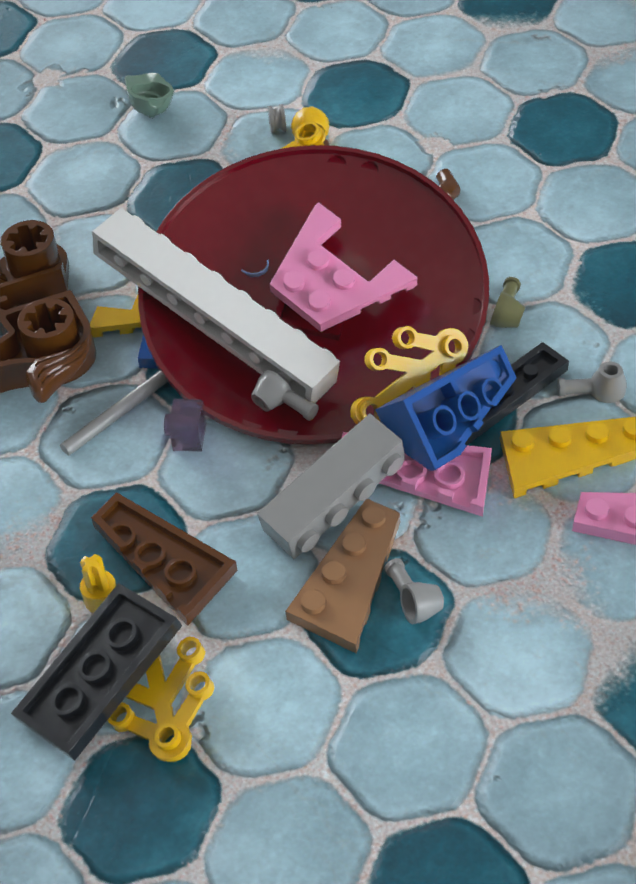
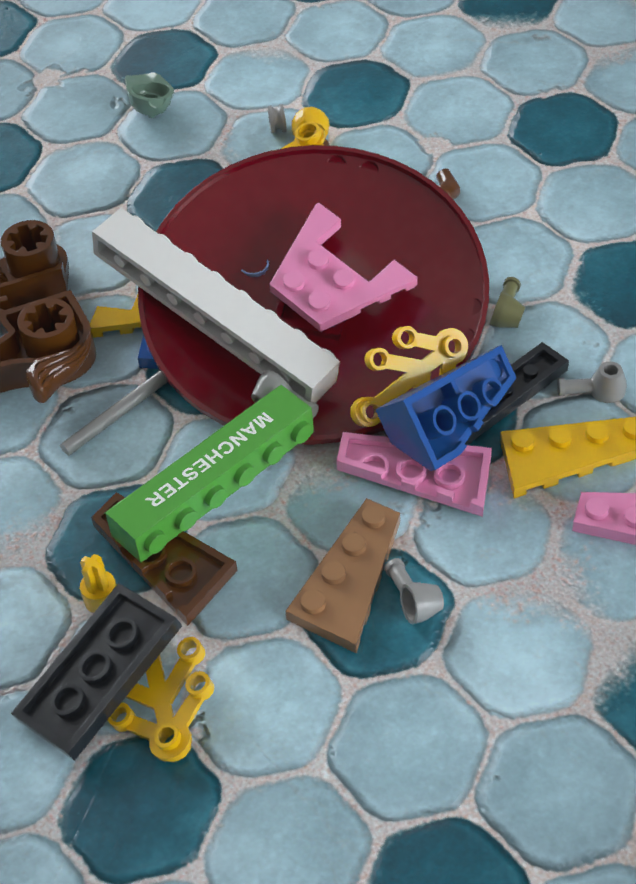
(186, 425): clear purple plate -> none
(210, 473): none -> bright green brick
(332, 486): light grey brick -> none

